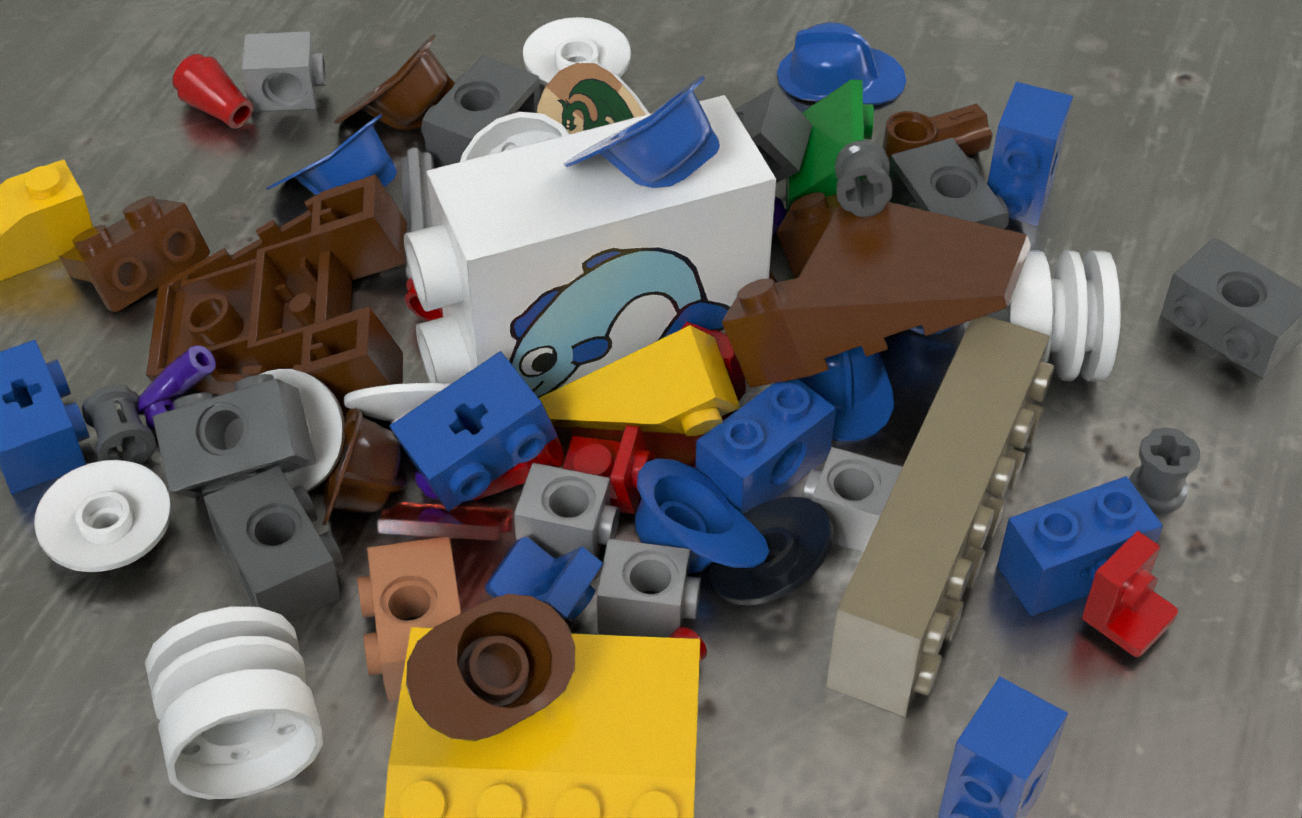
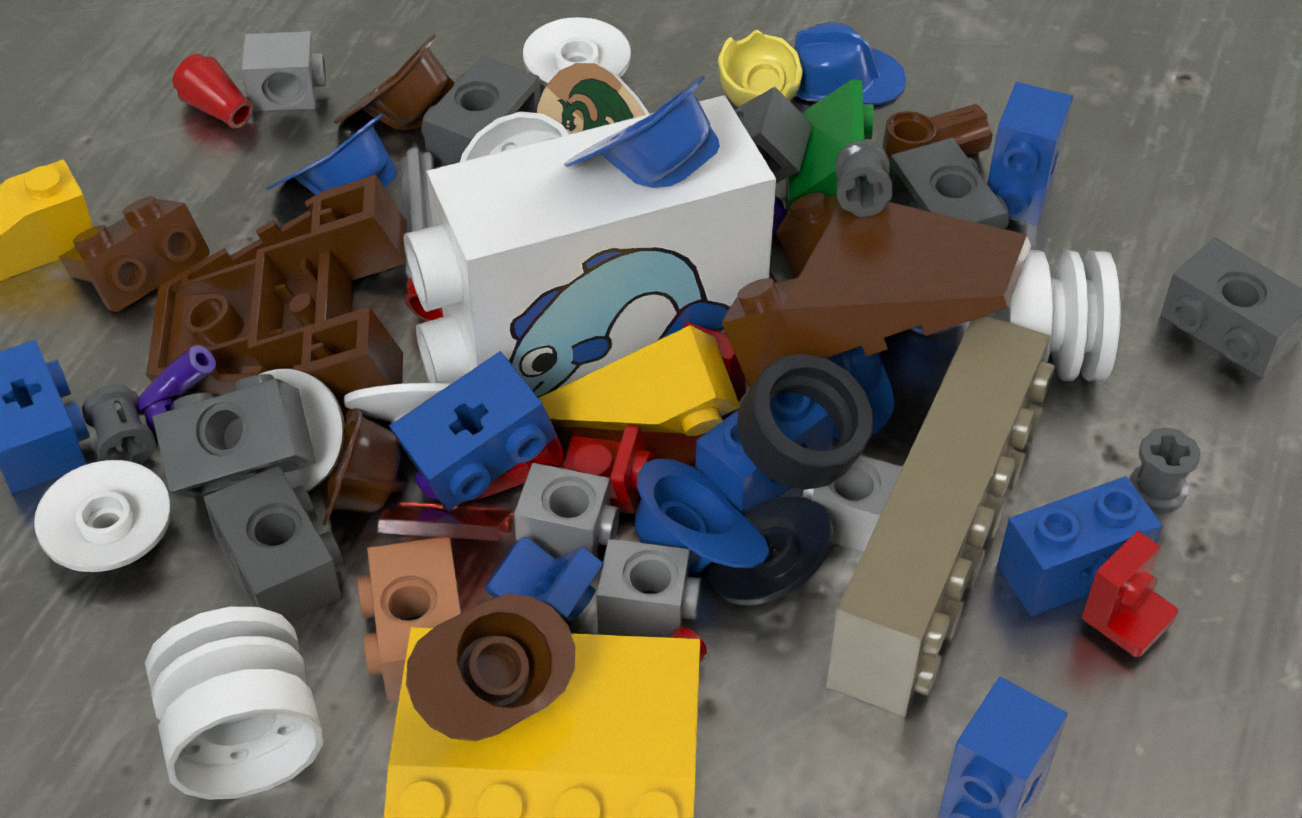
(758, 65): none -> light yellow hair
(824, 384): none -> black tyre

